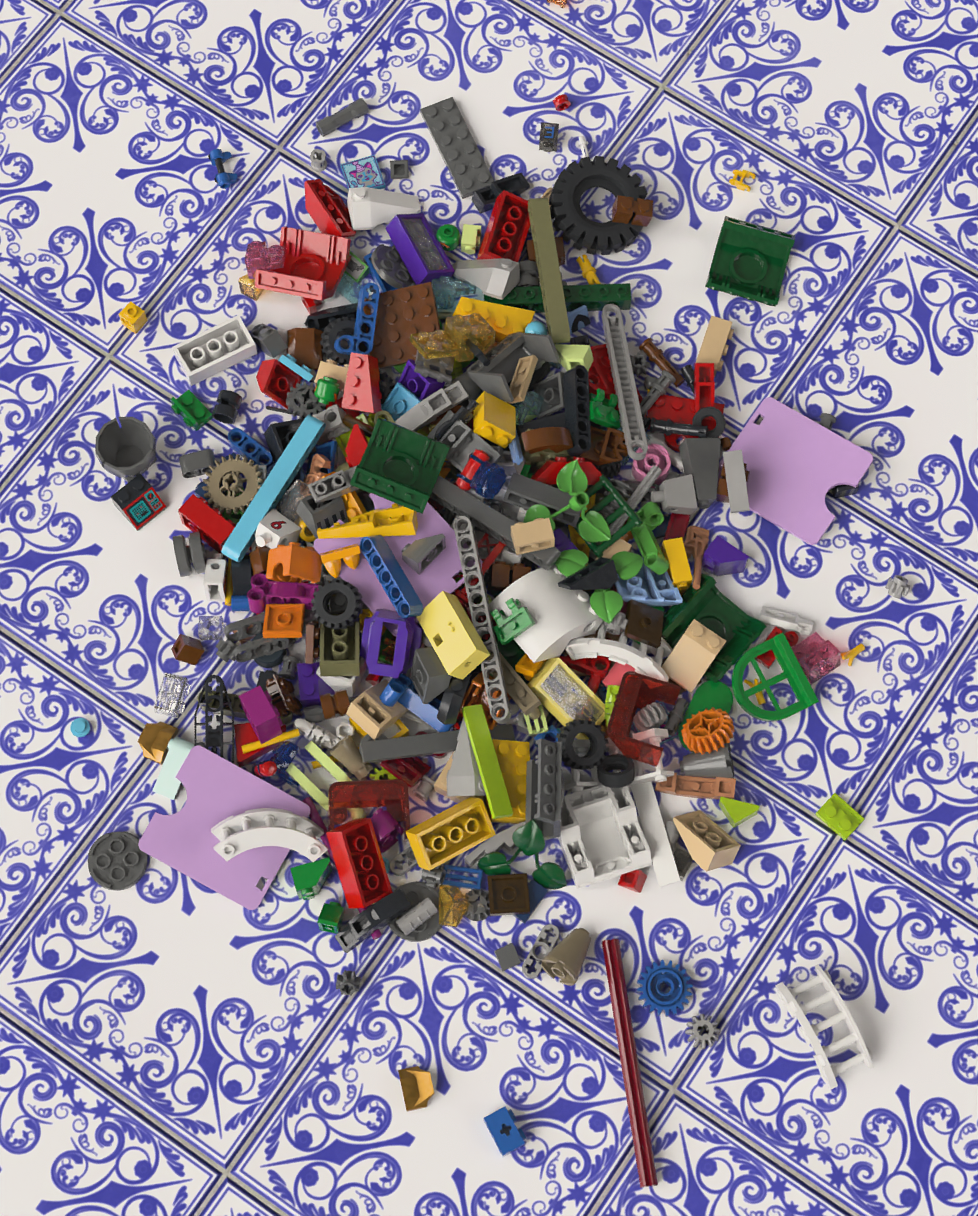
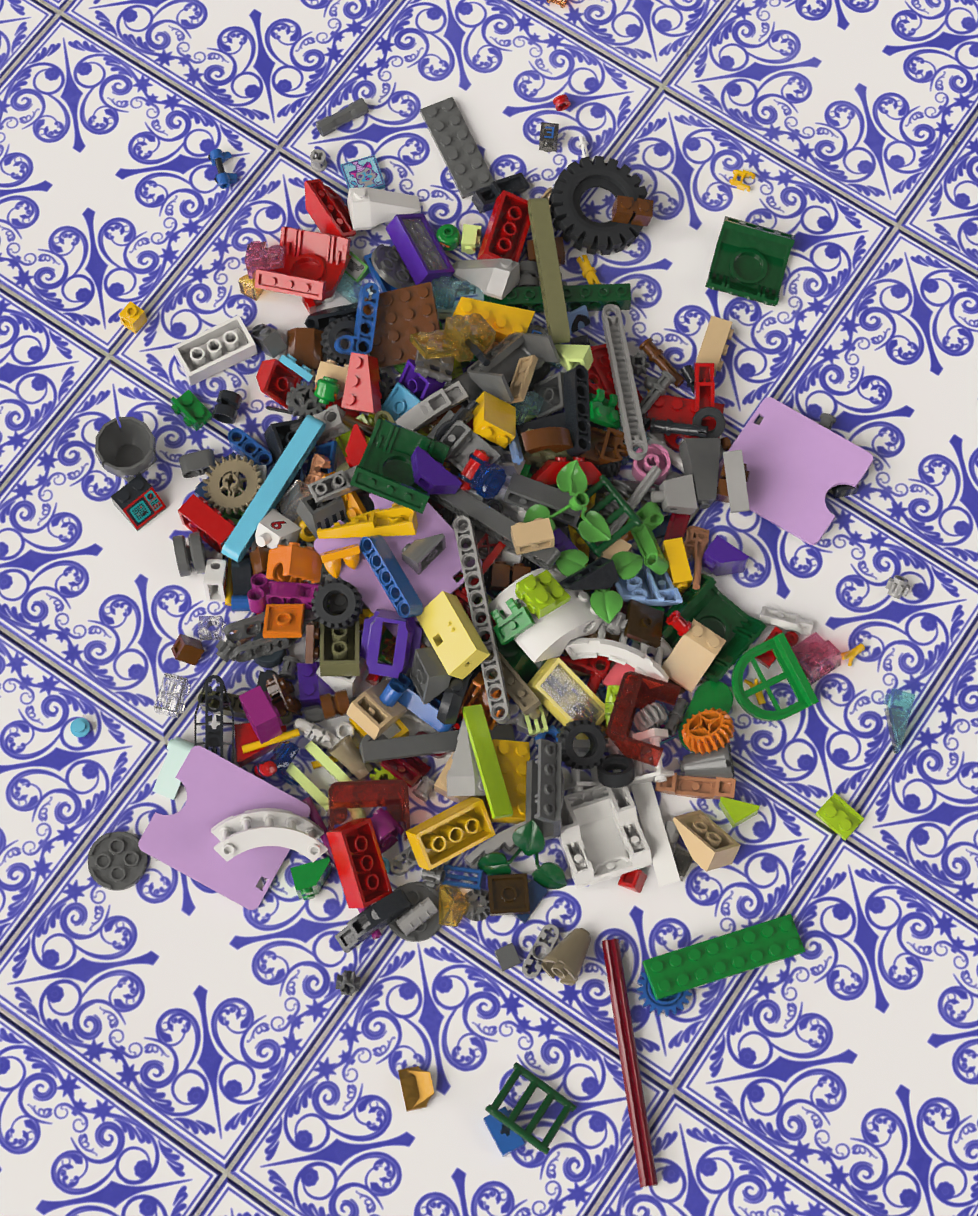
(155, 740): pearl gold slope -> none
(331, 917): green slope -> none
(399, 169): dark grey slope -> none
(432, 475): none -> dark purple slope
(528, 667): light orange tile -> none
(536, 328): medium azure piece -> none
(541, 593): none -> lime plate
(551, 1095): none -> dark green bar
(679, 623): none -> red bush
(698, 1024): light grey gear -> none
(723, 957): none -> green plate
(810, 1032): white fence -> none
(897, 715): none -> clear light blue slope

